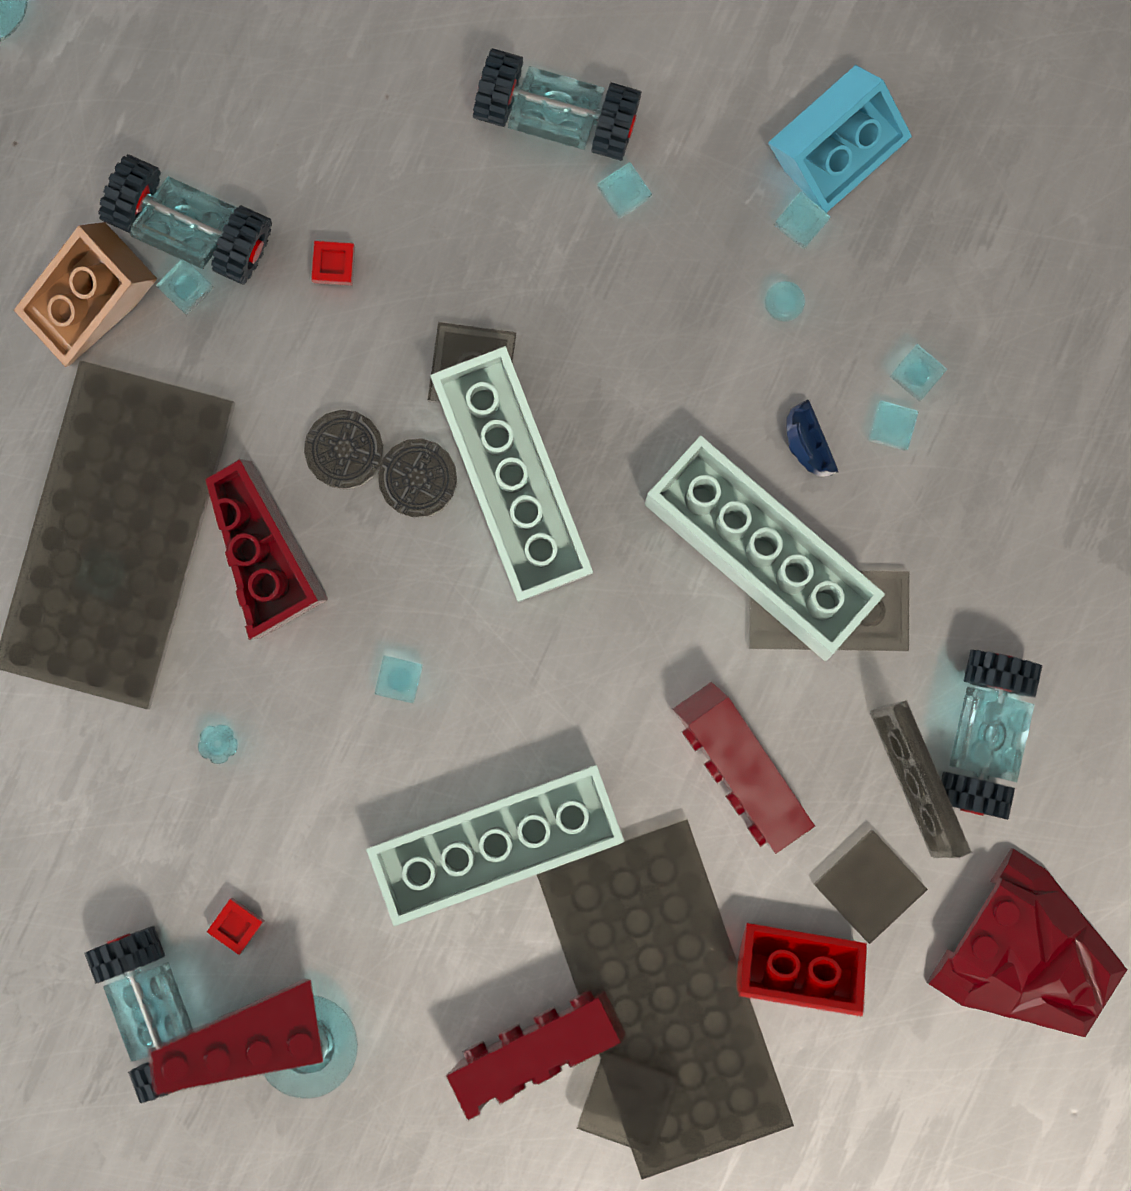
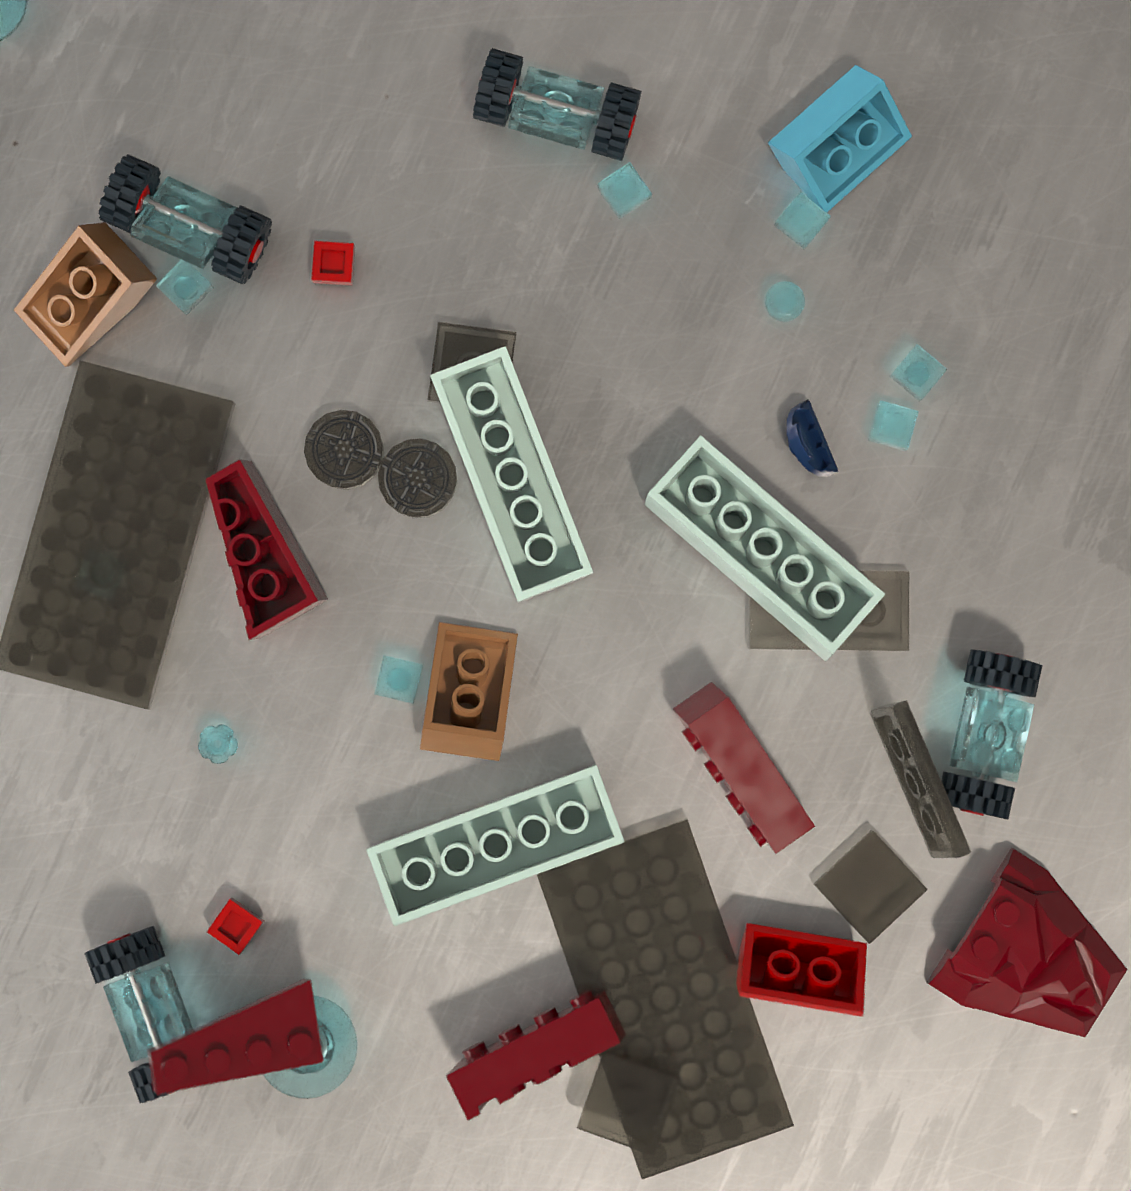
(469, 691): none -> medium nougat slope

